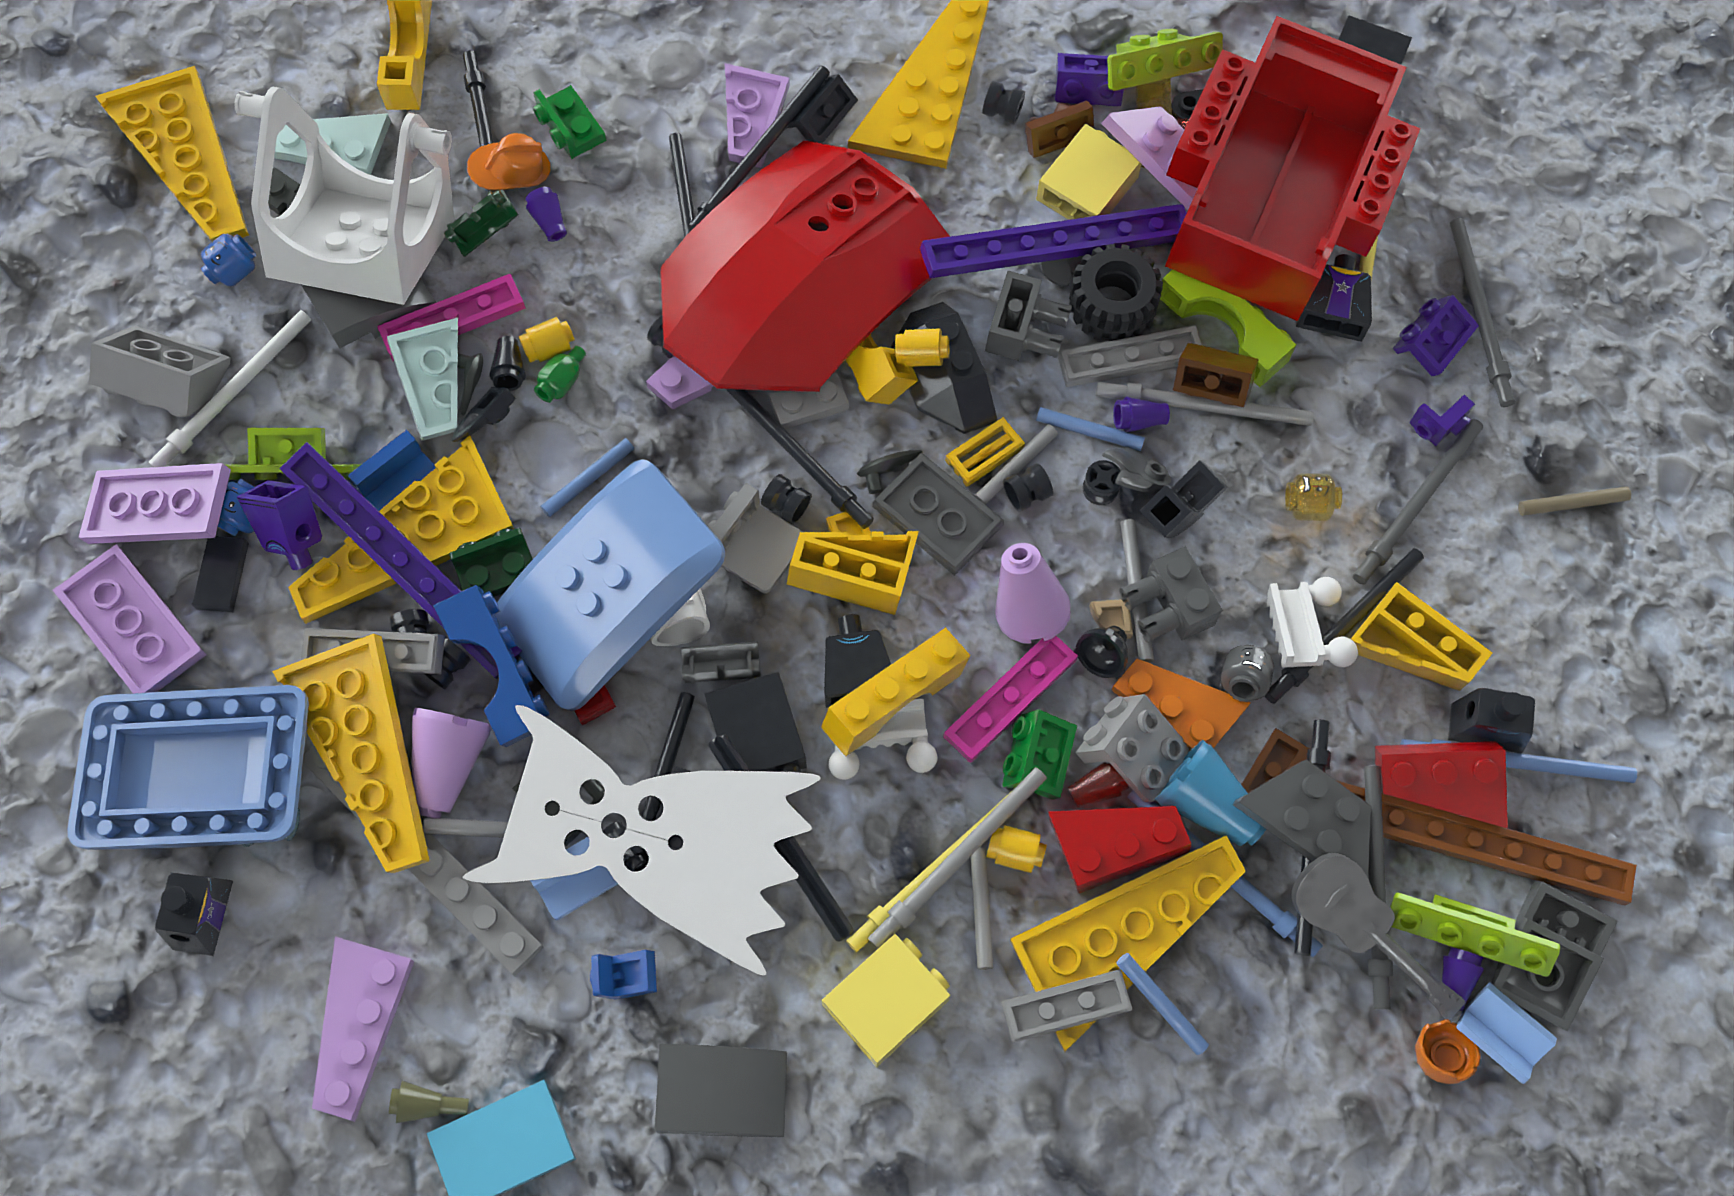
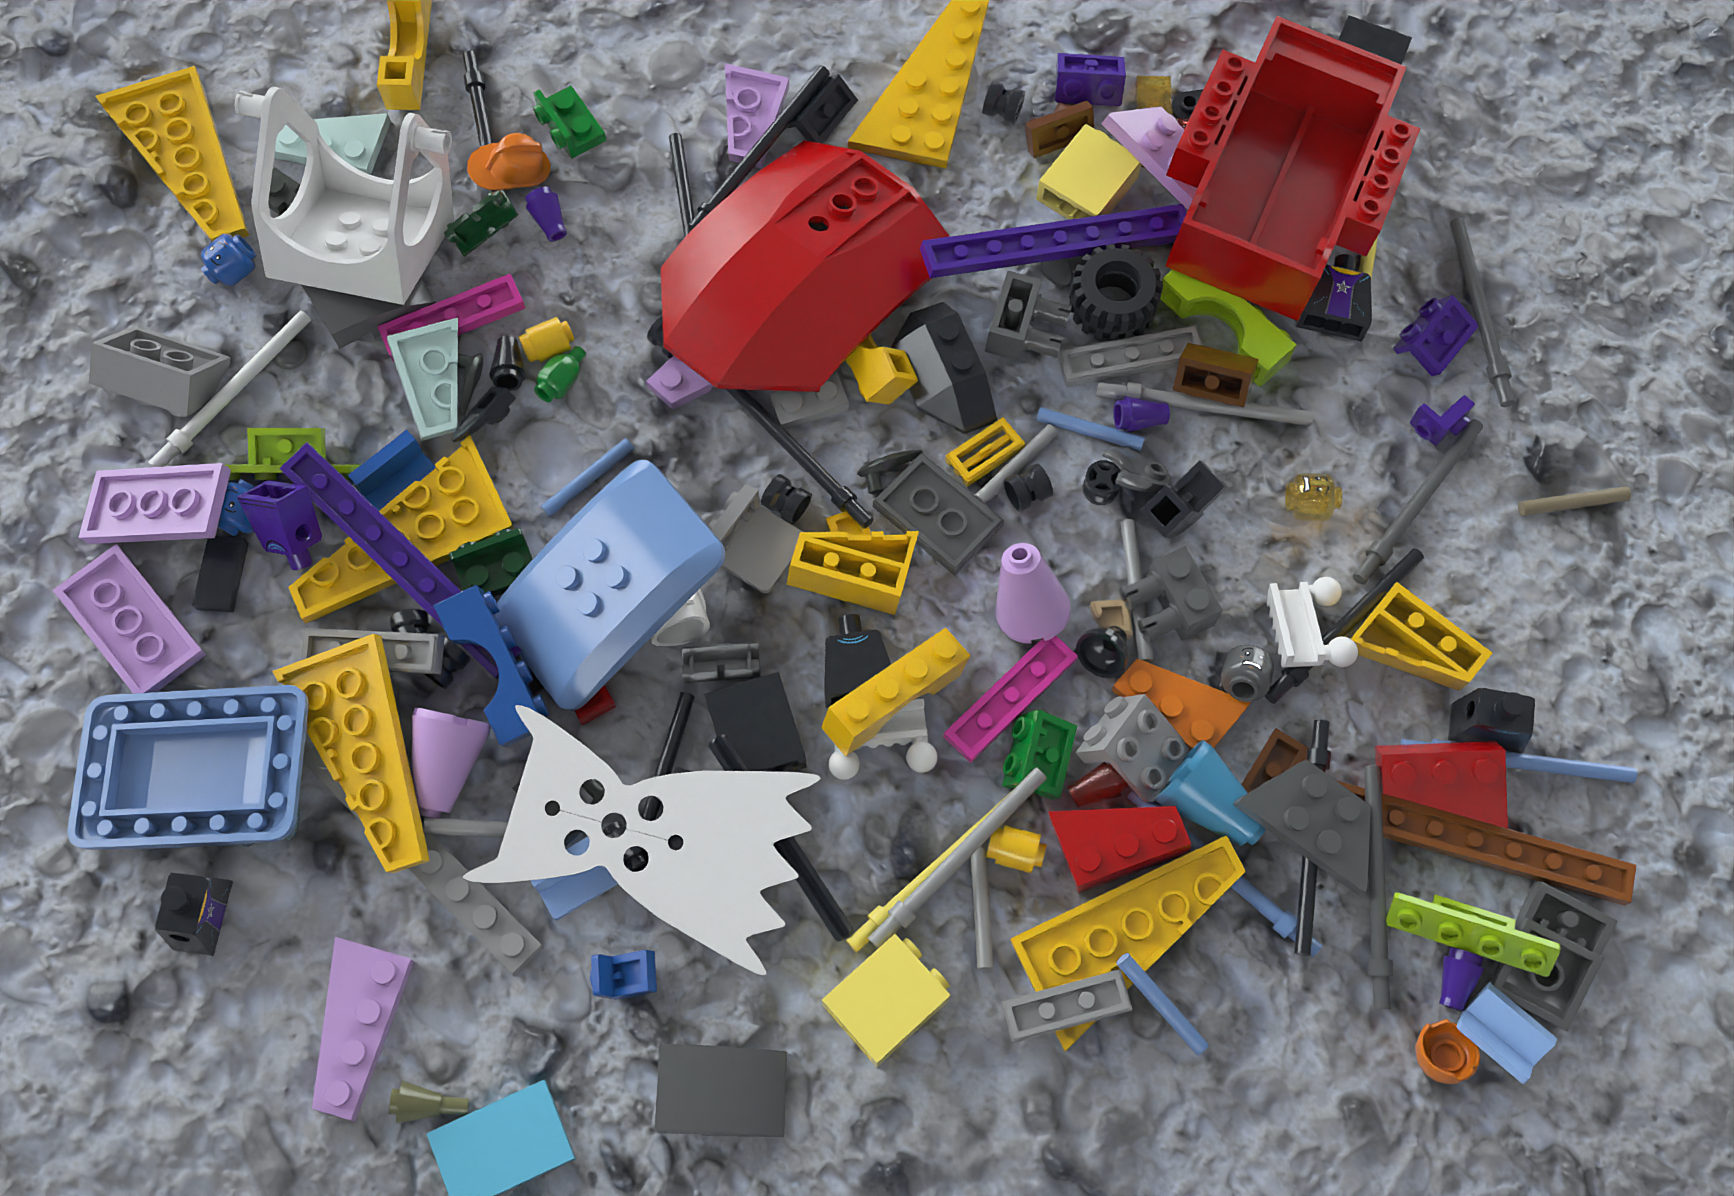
(921, 347): yellow brick -> none
(1161, 57): lime bracket -> none
(1339, 899): flat silver piece -> none

